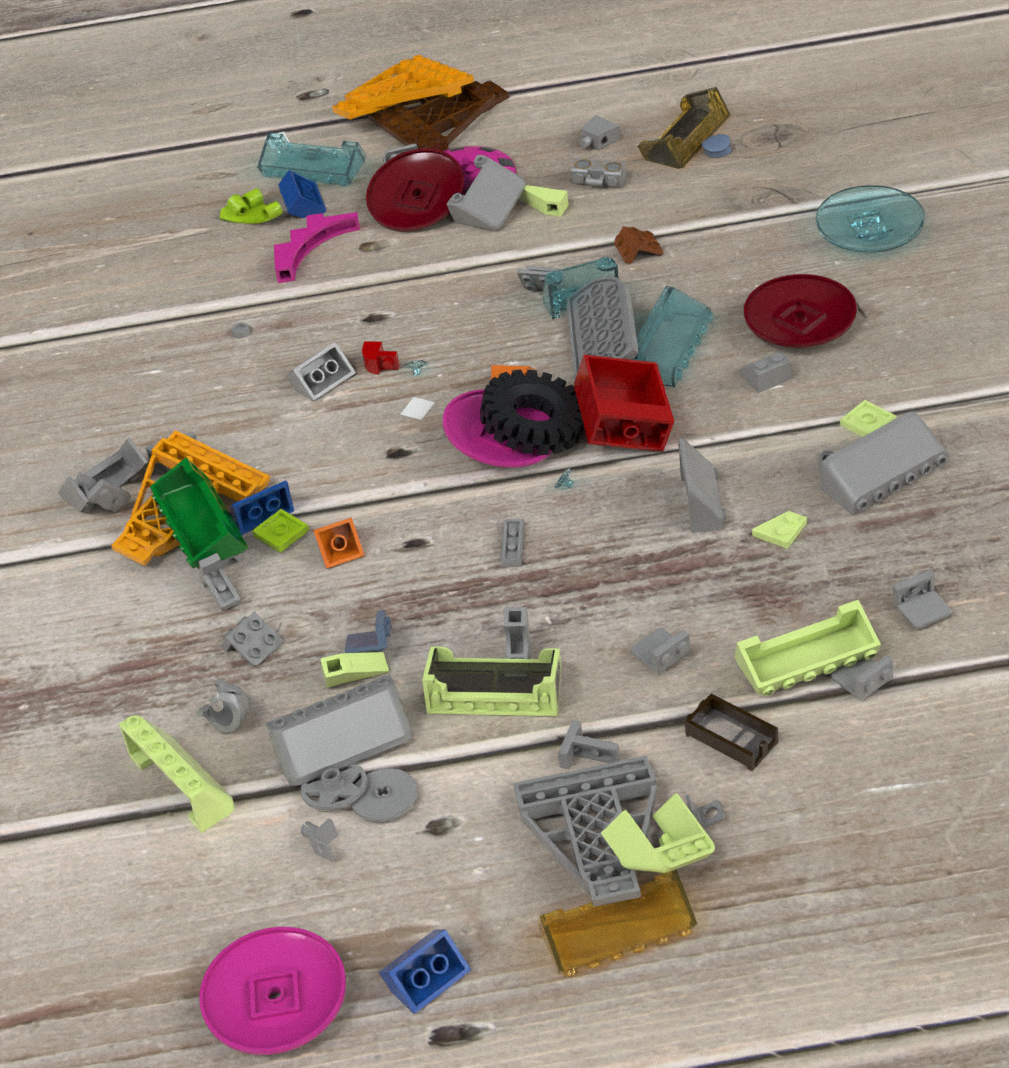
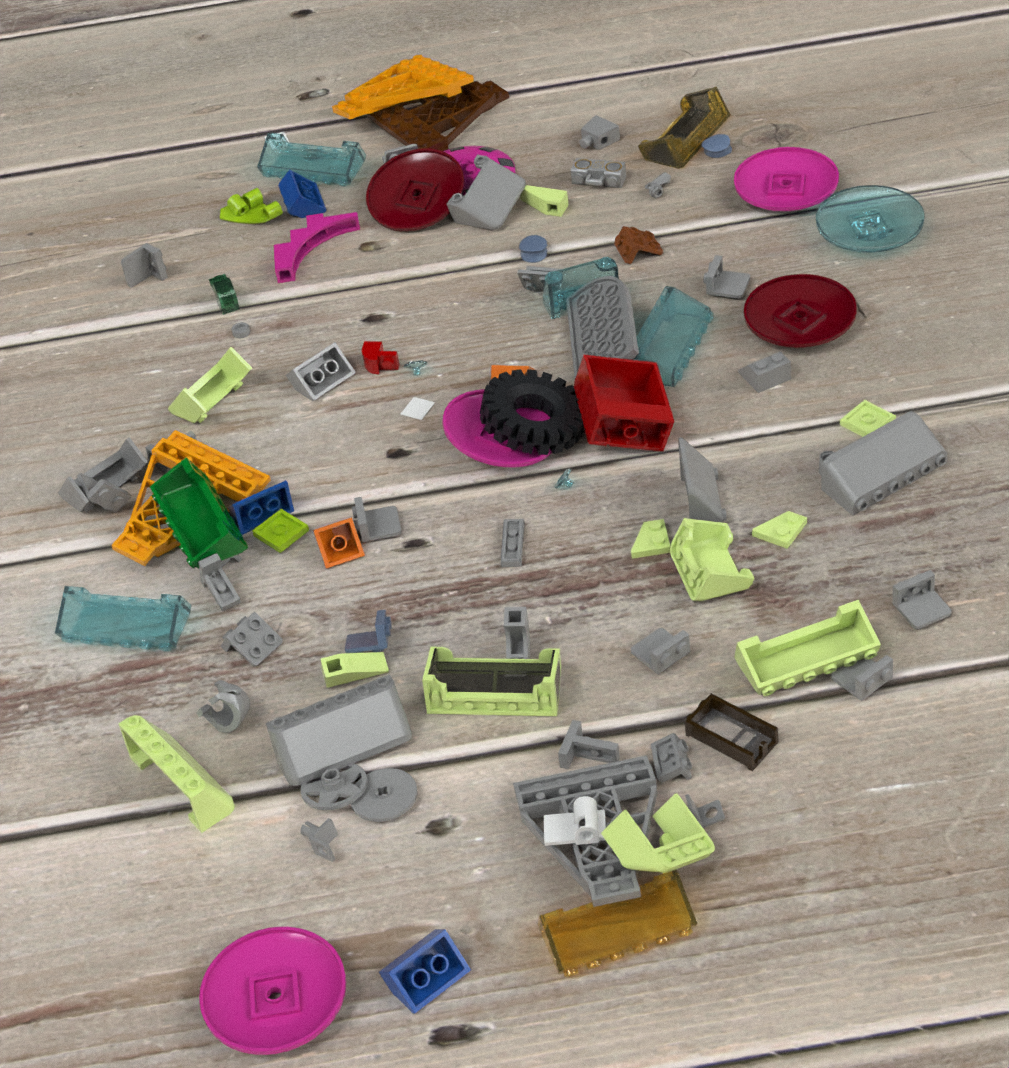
(121, 619): none -> clear light blue windscreen
(142, 264): none -> light grey bracket
(211, 388): none -> yellowish green windscreen
(224, 293): none -> clear green brick
(377, 522): none -> light grey bracket
(533, 248): none -> sand blue piece
(579, 827): none -> white piece
(651, 540): none -> yellowish green wing
(655, 187): none -> light grey piece
(671, 758): none -> light grey bracket
(704, 561): none -> yellowish green windscreen
(724, 282): none -> light grey bracket
(786, 179): none -> dark pink dish

